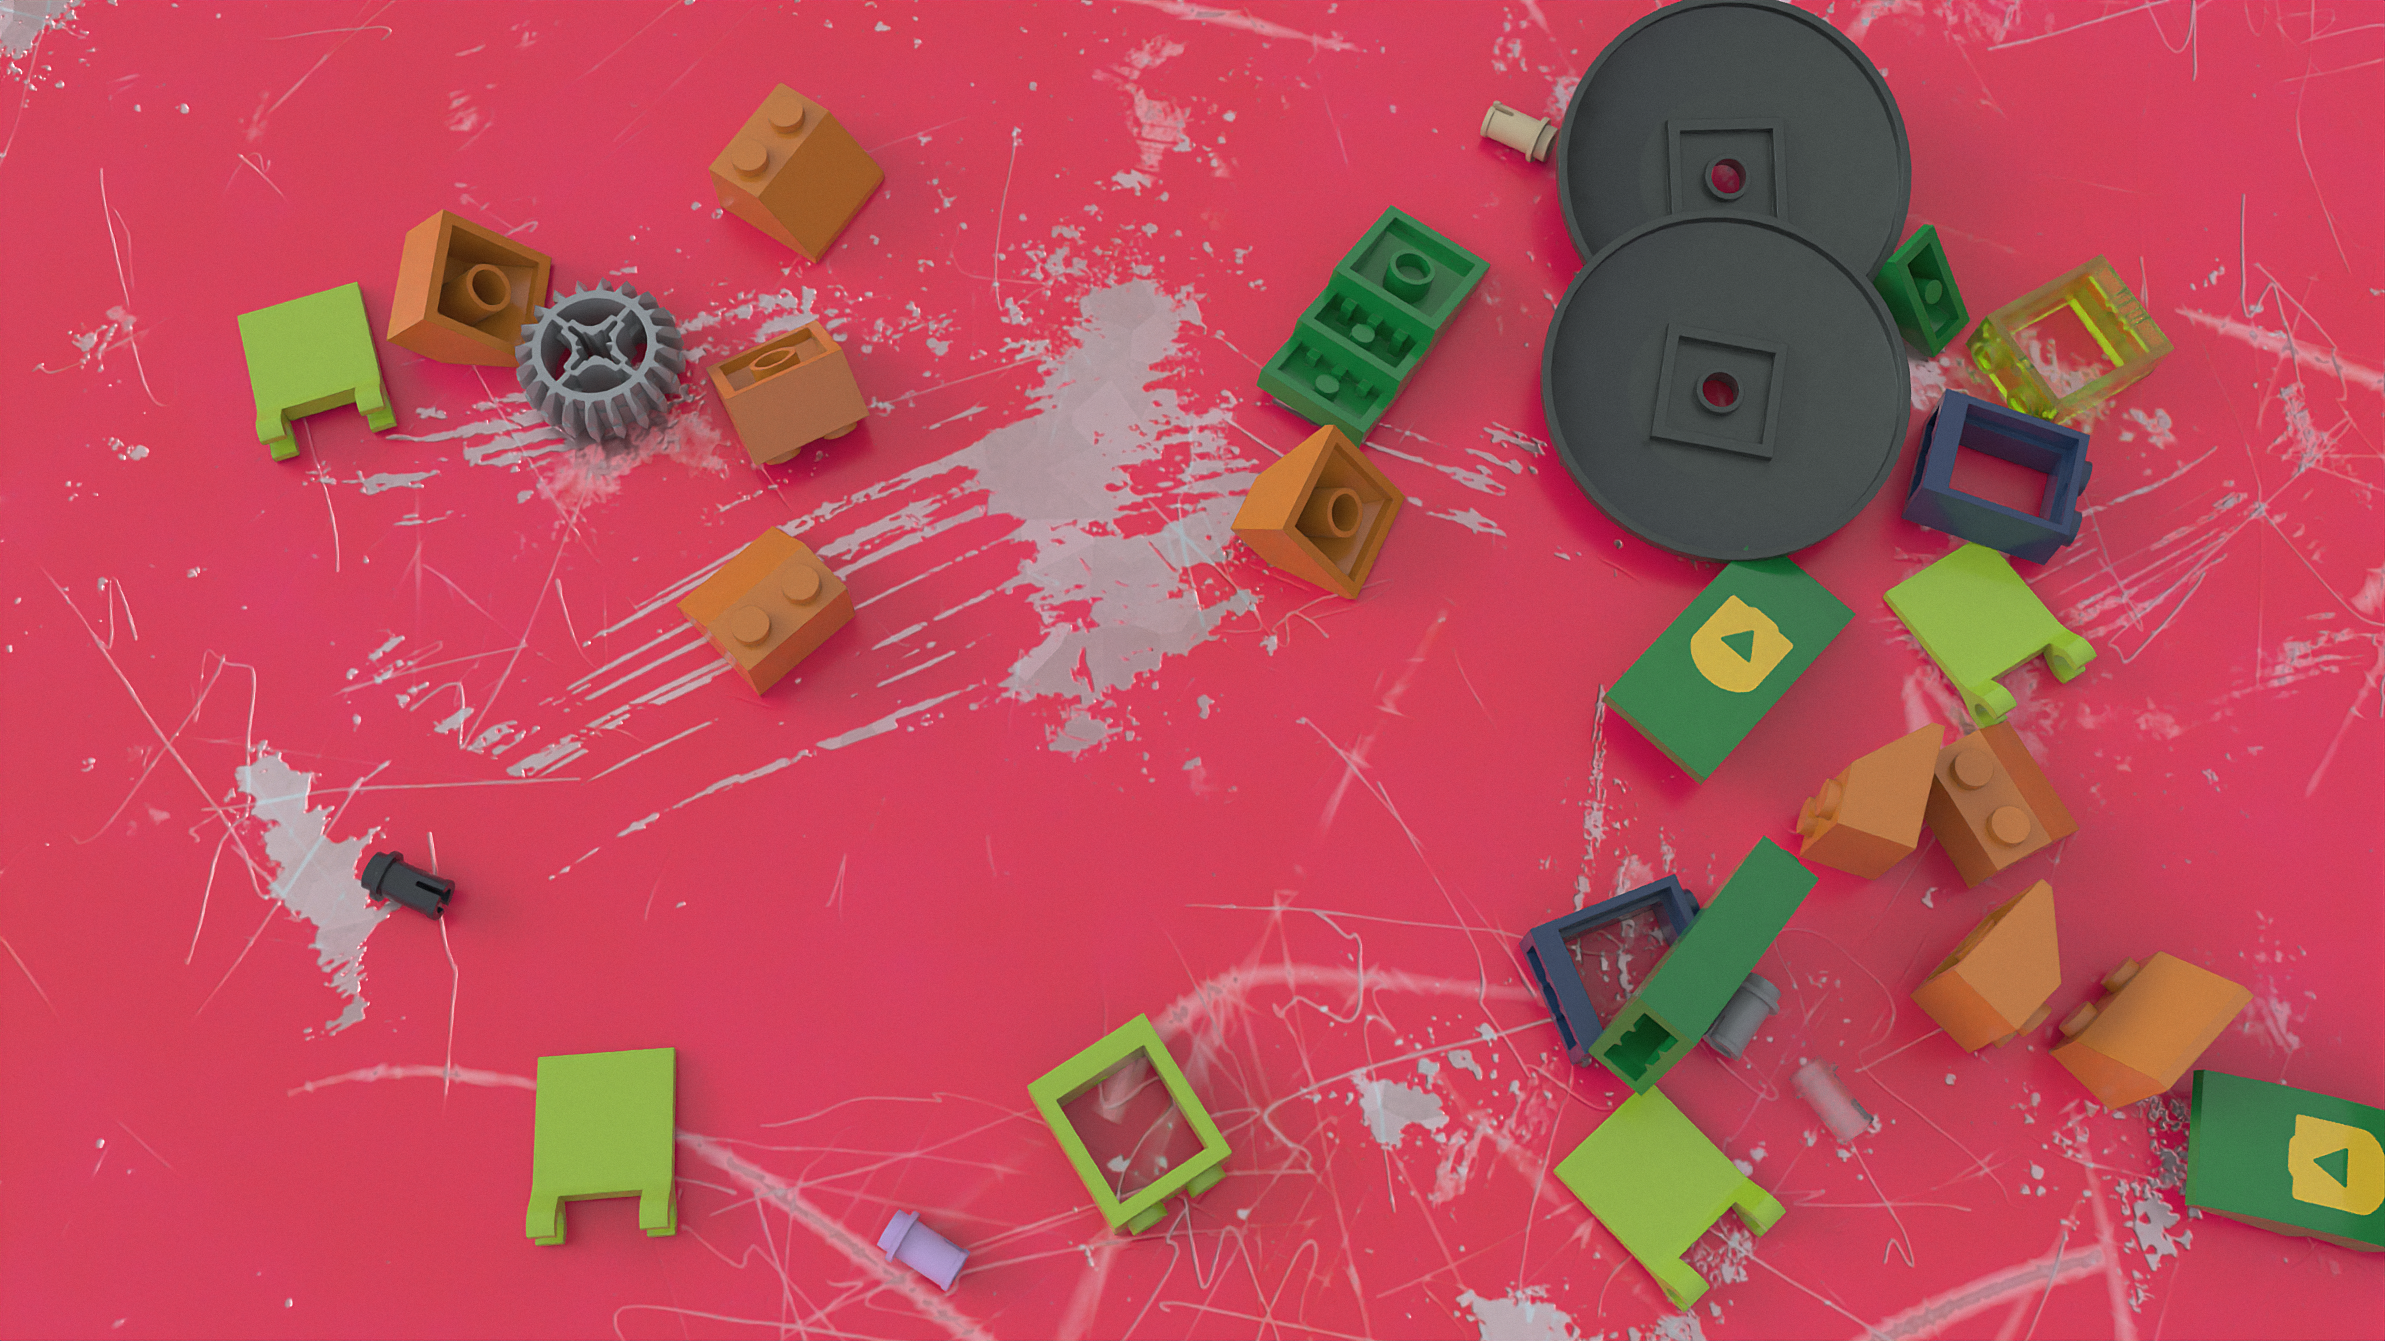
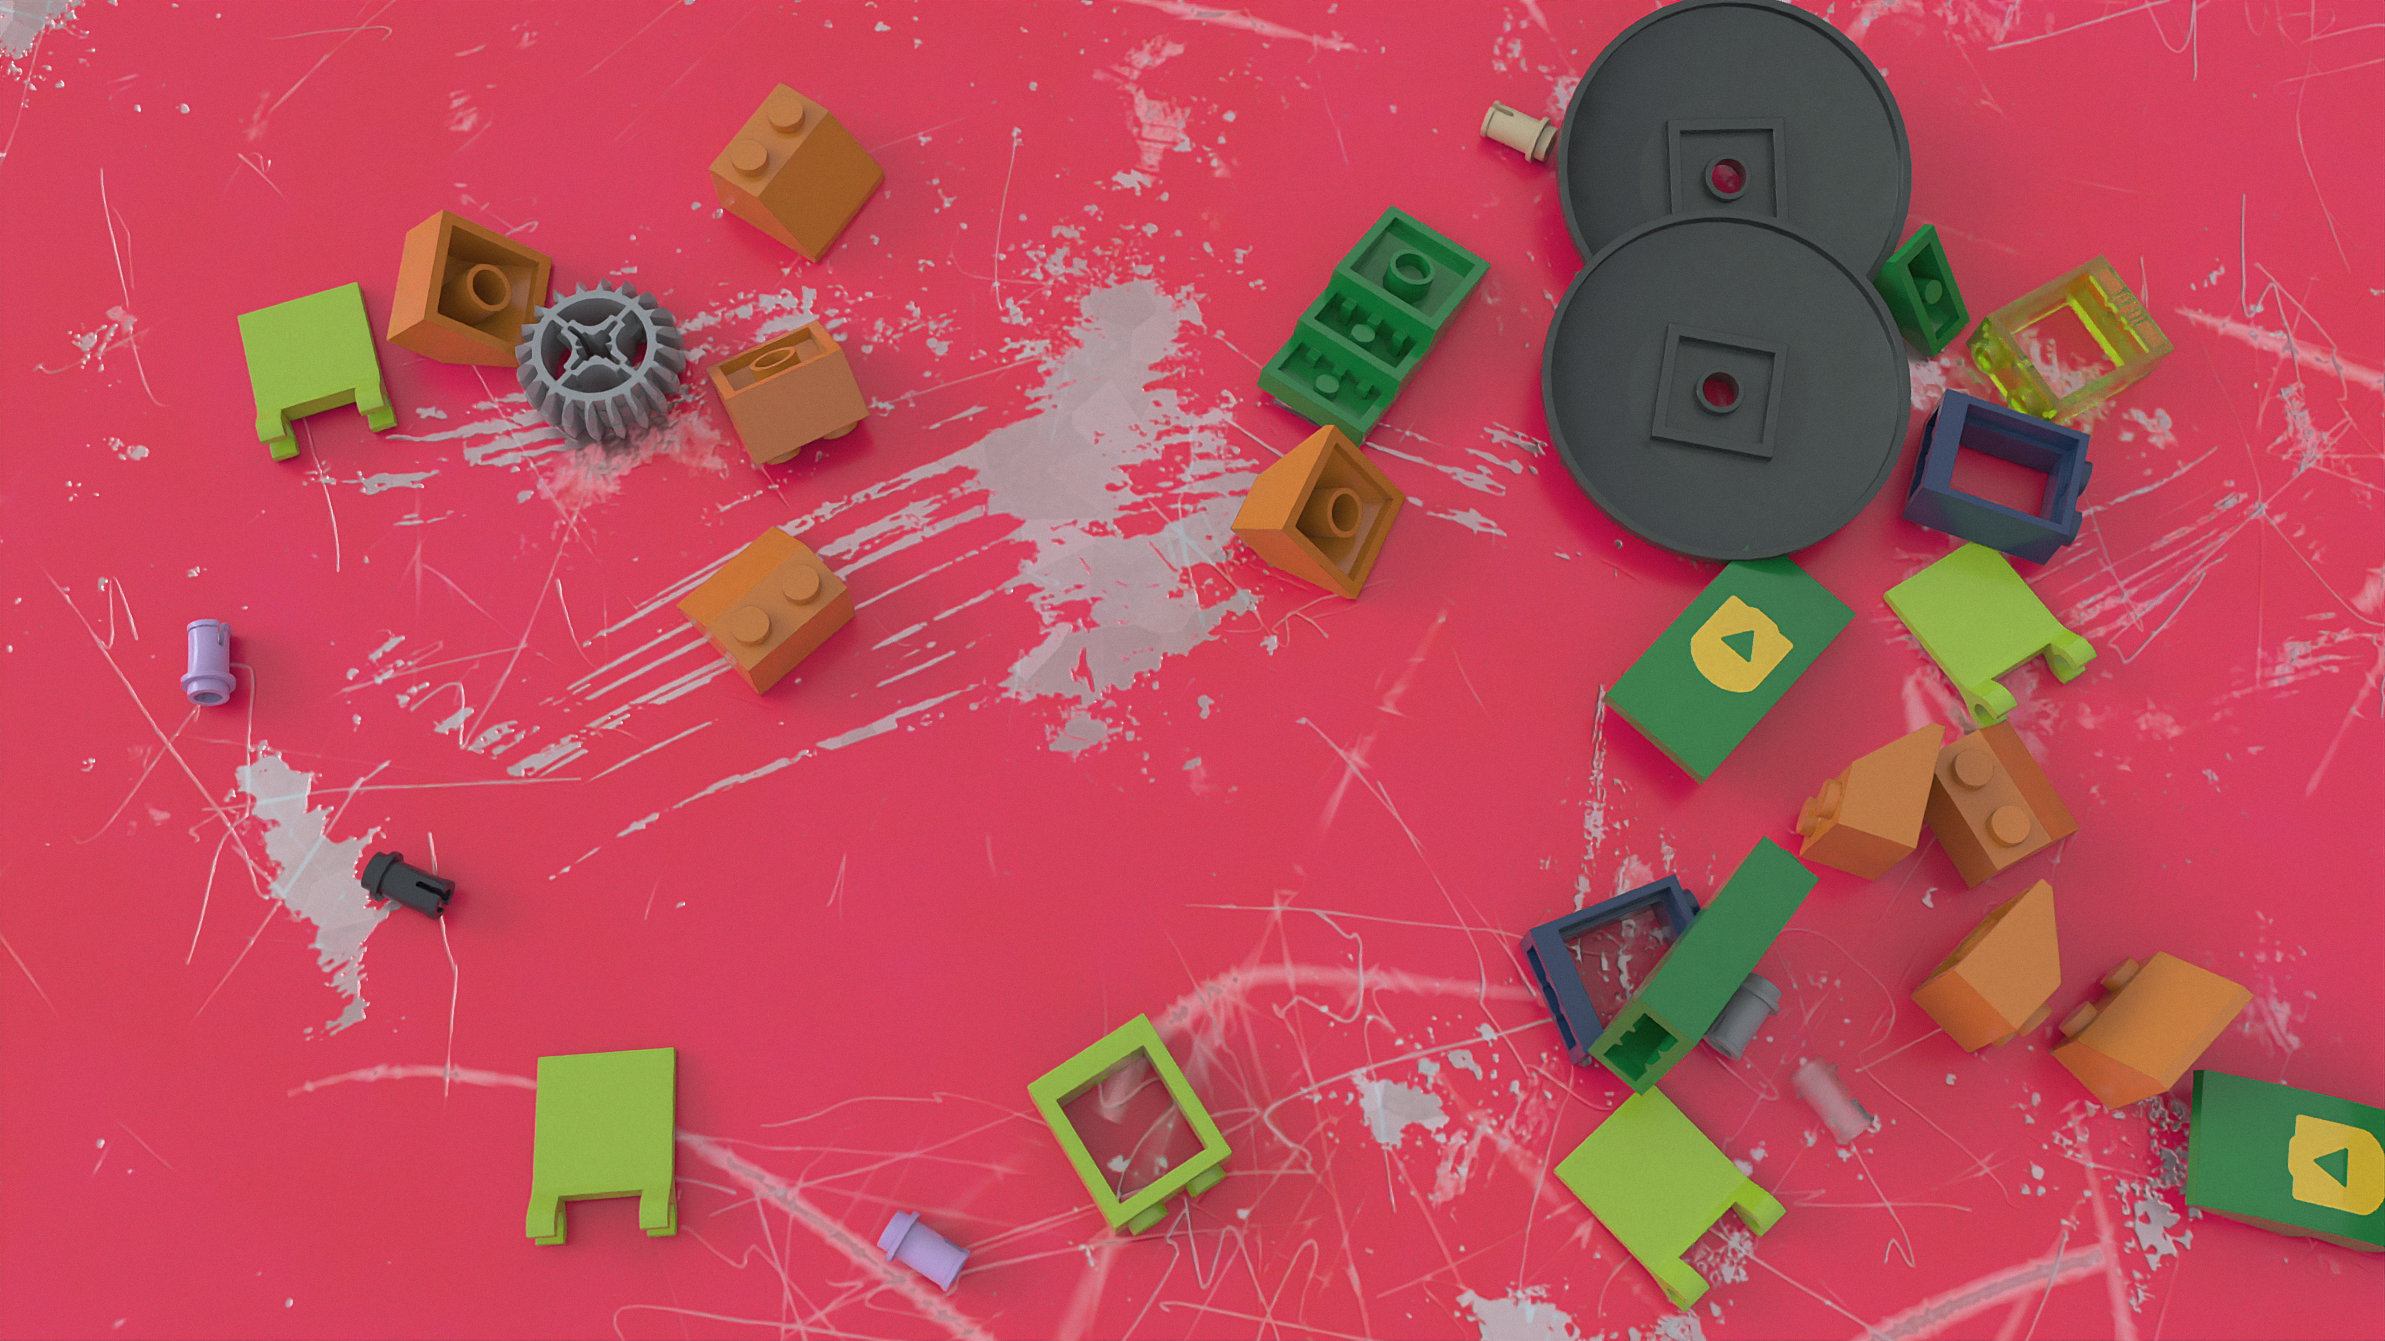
(208, 663): none -> lavender pin

